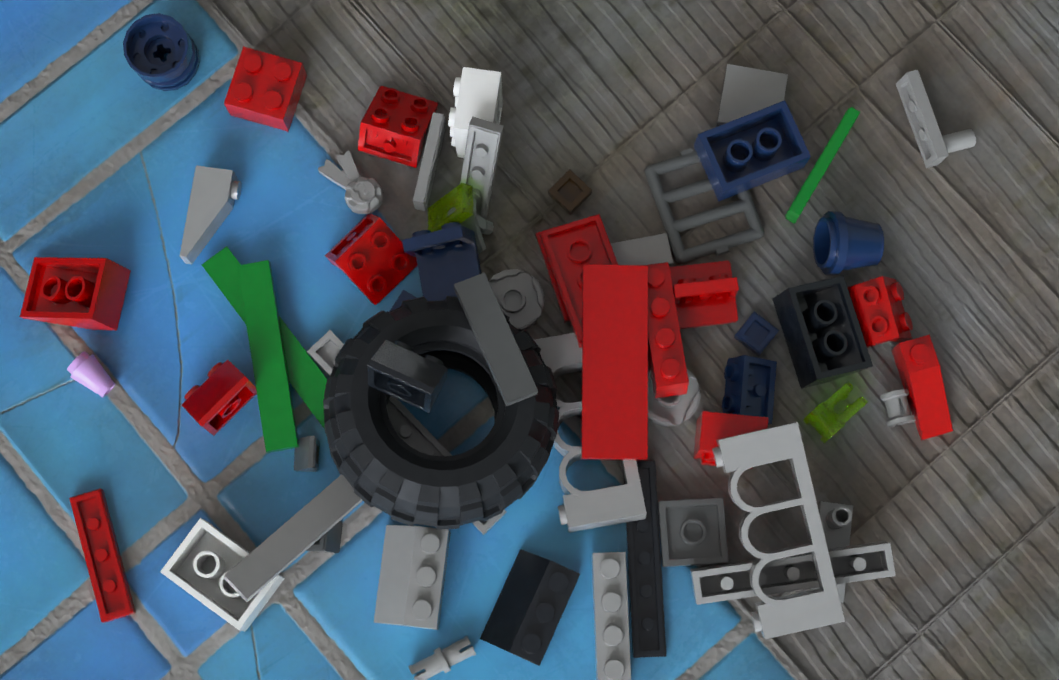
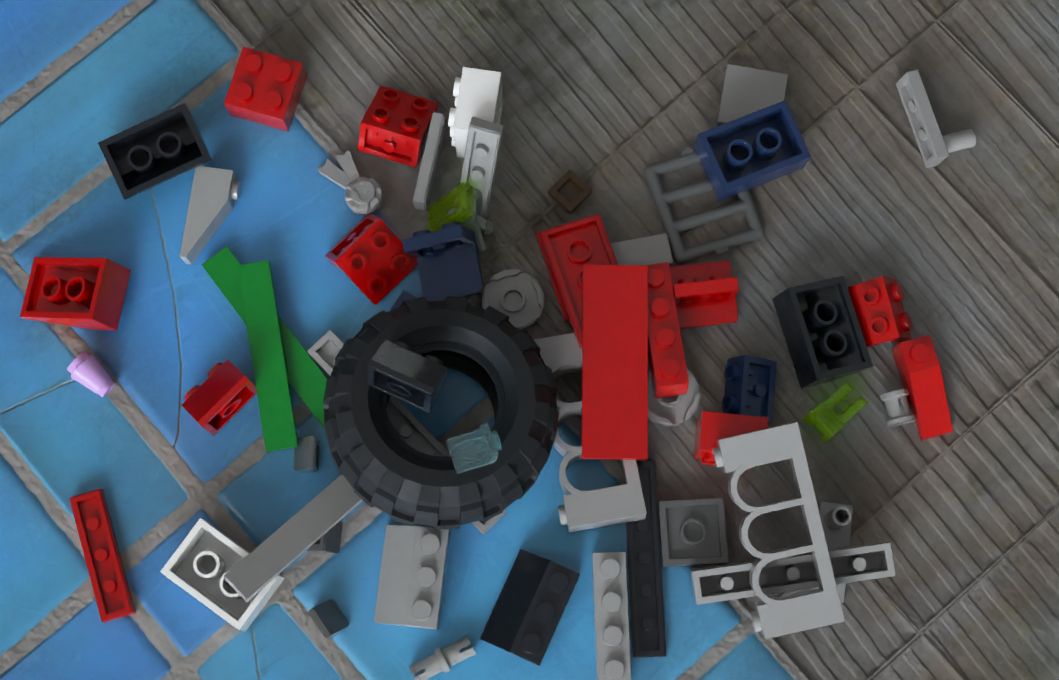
(149, 41): dark blue wheel -> none
(155, 151): none -> black slope
(329, 618): none -> dark grey slope
(474, 448): none -> clear light blue bracket
(495, 339): dark grey tile -> none
(756, 333): dark blue tile -> none
(822, 165): green tile -> none
(846, 243): dark blue piece -> none

